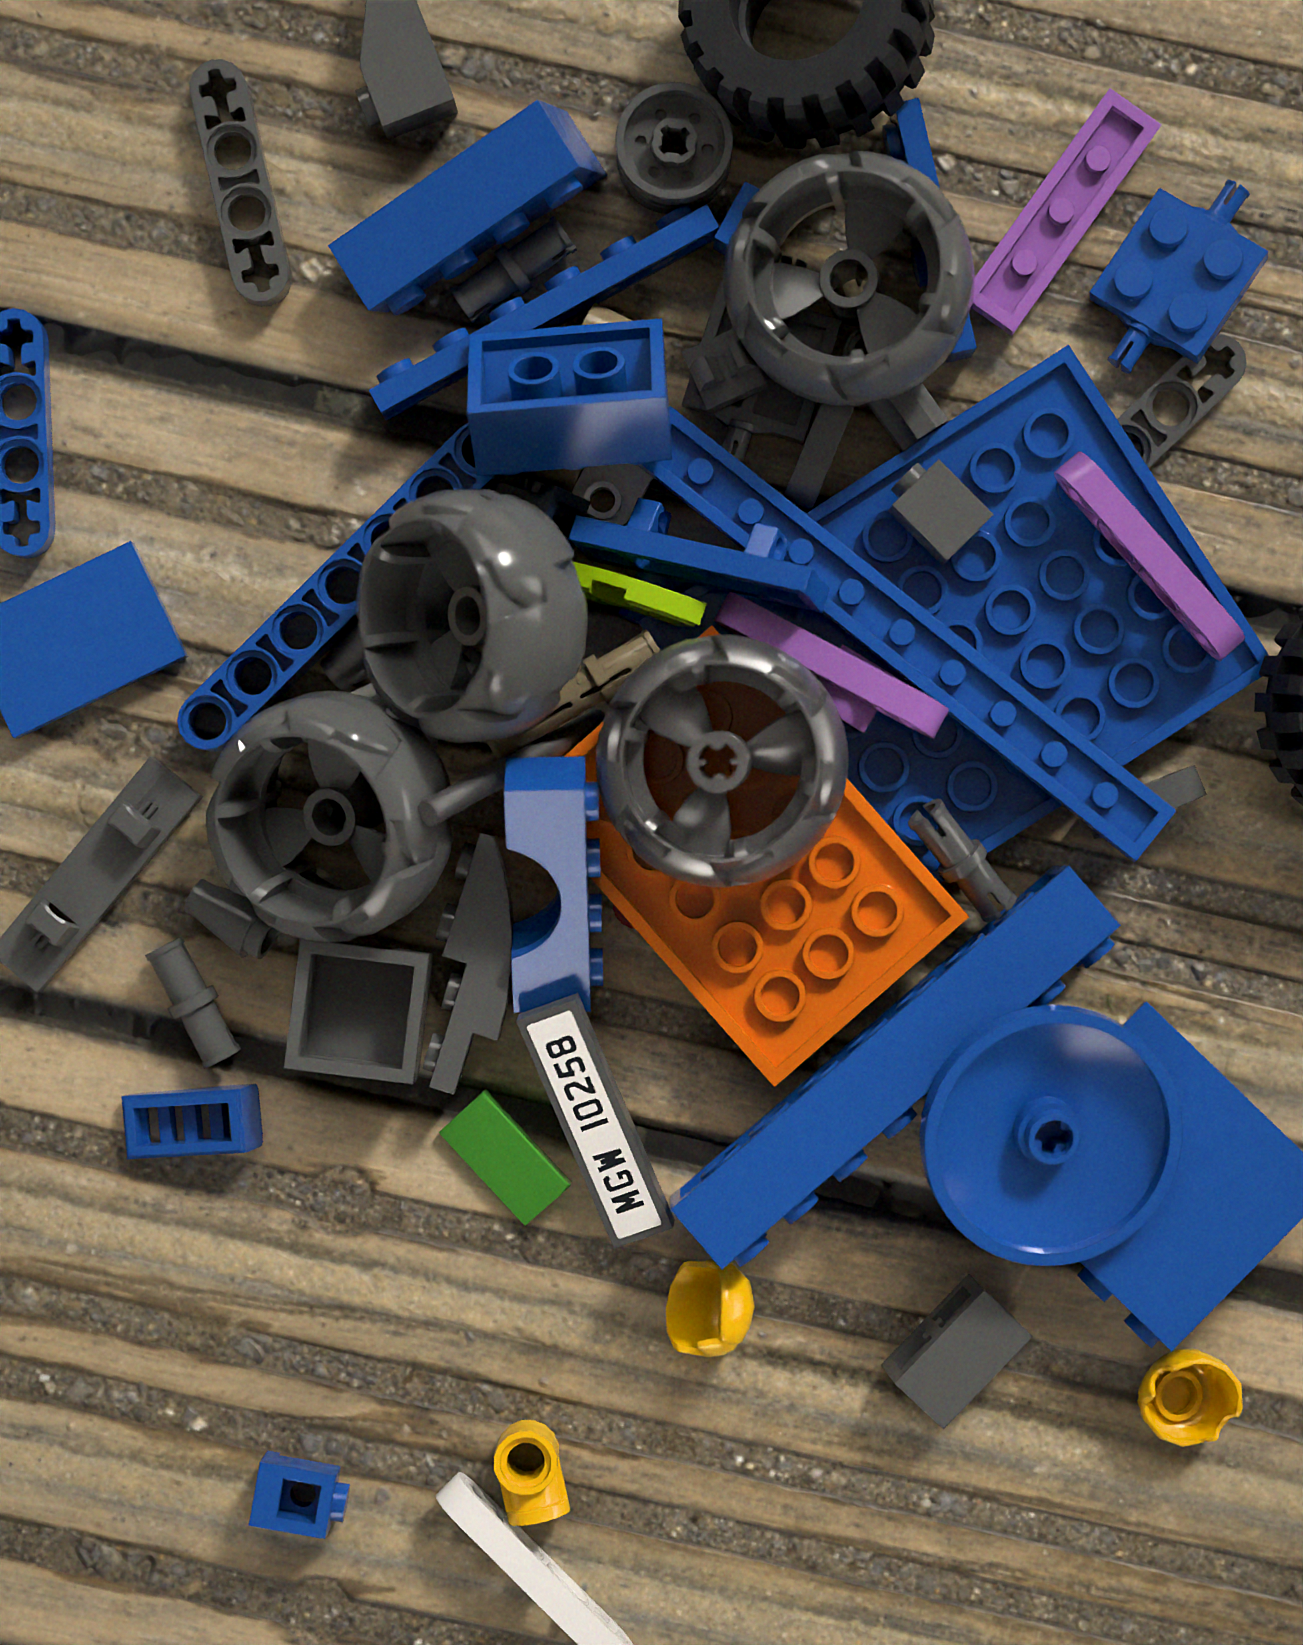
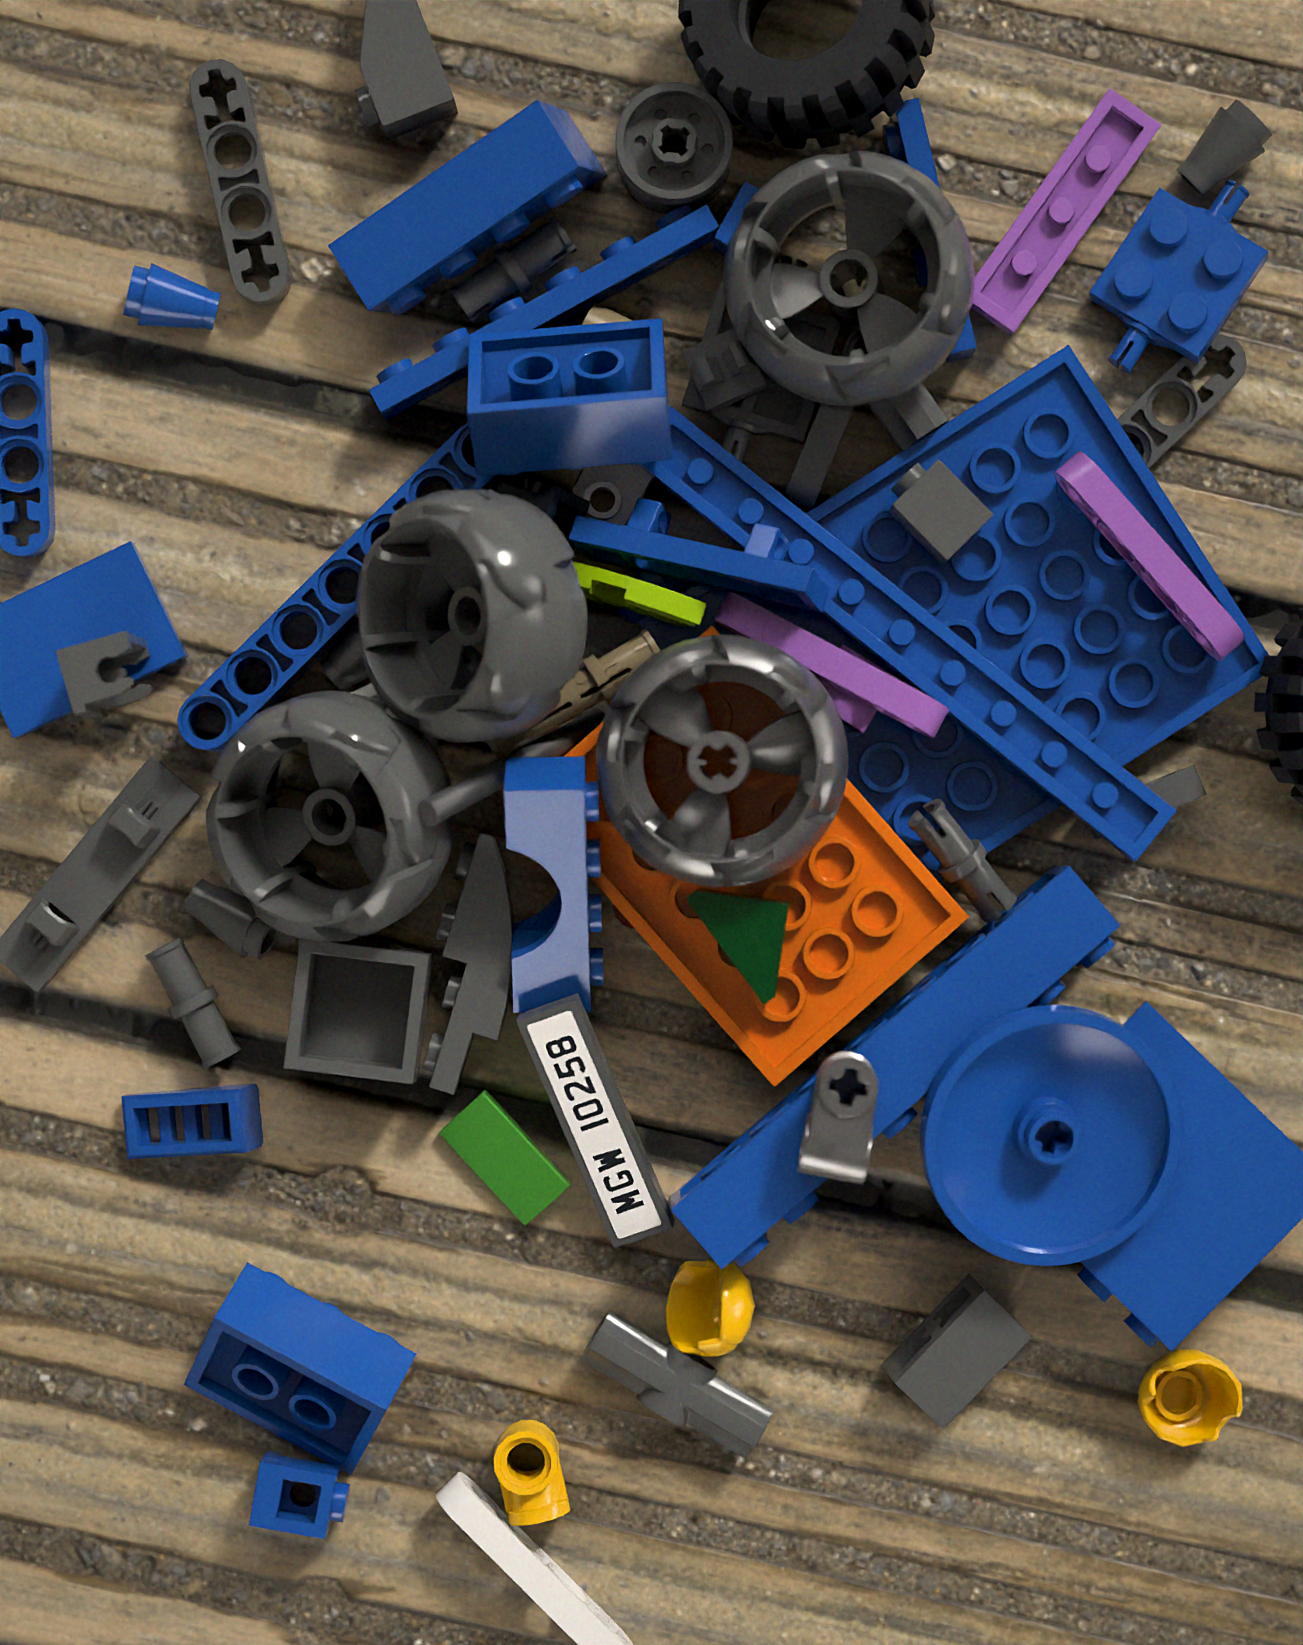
(96, 674): none -> dark grey hinge
(169, 300): none -> blue cone
(299, 1367): none -> blue slope
(677, 1384): none -> dark grey piece
(748, 931): none -> dark green slope
(839, 1130): none -> flat silver piece
(1224, 147): none -> dark grey cone

